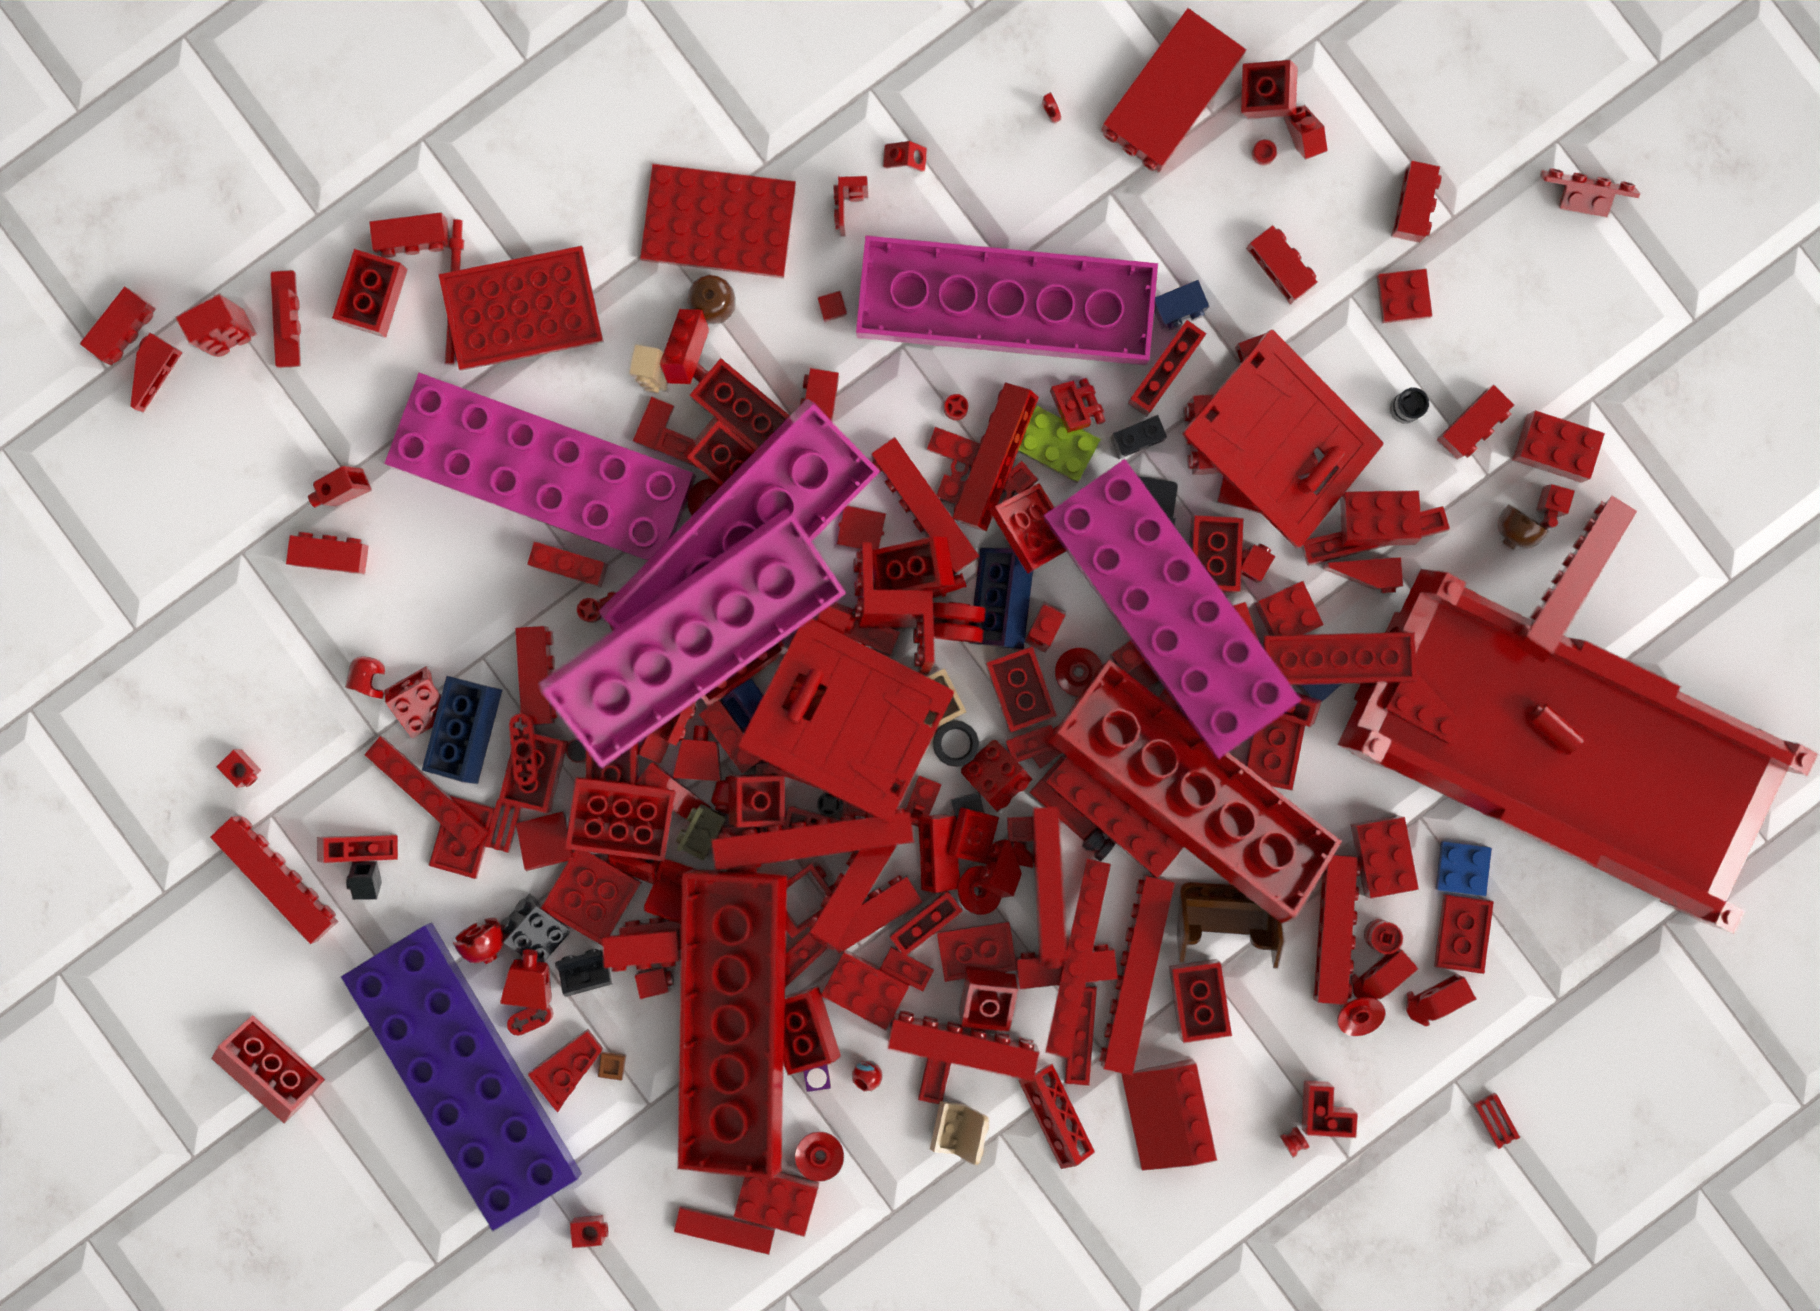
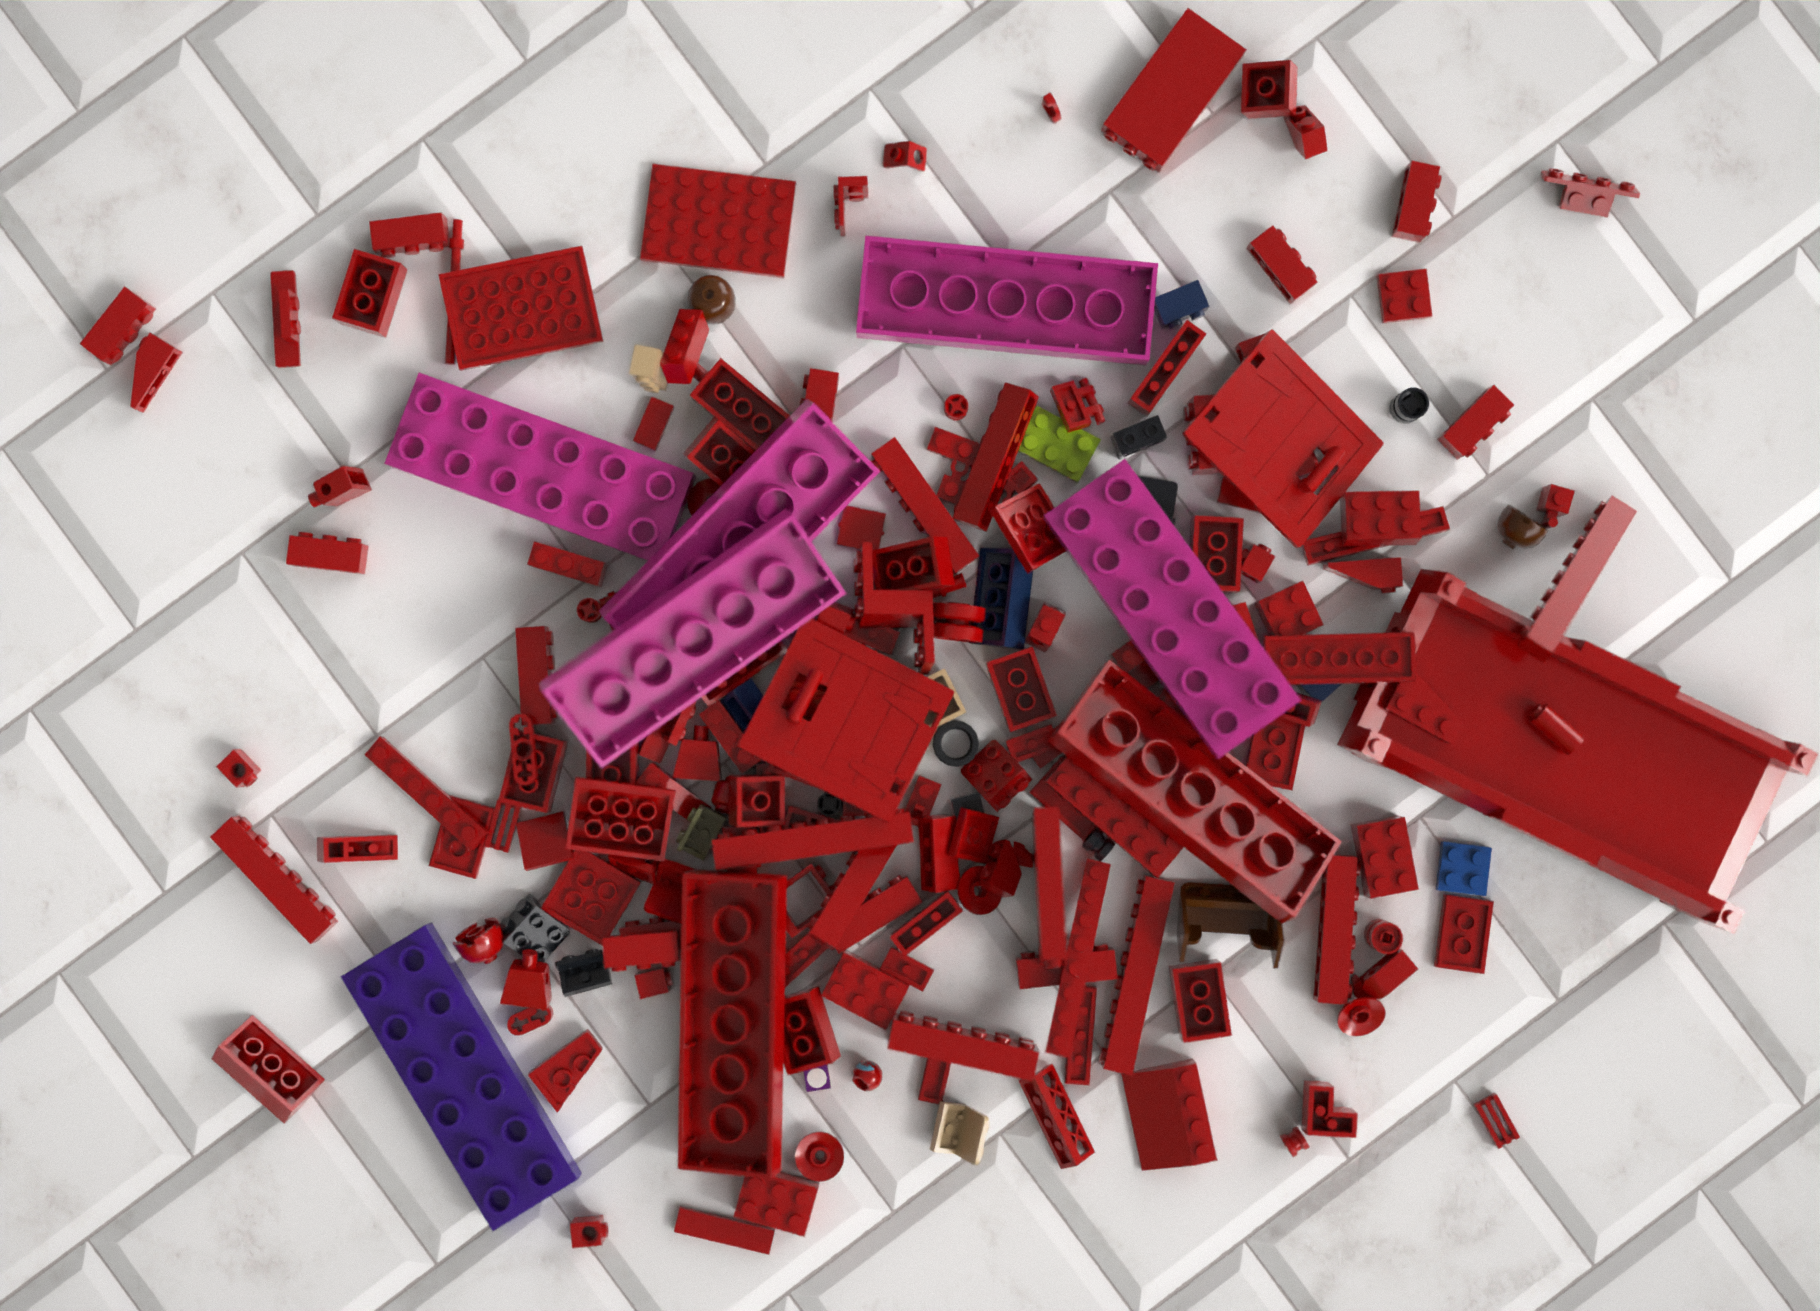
(216, 326): red brick -> none
(361, 675): red helmet -> none
(364, 880): black brick -> none
(414, 702): red bracket -> none
(462, 730): dark blue slope -> none
(576, 751): black tile -> none
(612, 1066): dark orange tile -> none
(674, 445): red plate -> none
(832, 306): red tile -> none
(977, 948): red plate -> none
(988, 1000): red brick -> none
(1019, 828): red plate -> none
(1072, 659): red dish -> none
(1264, 152): red tile -> none
(1439, 1000): red piece -> none
(1558, 446): red brick -> none

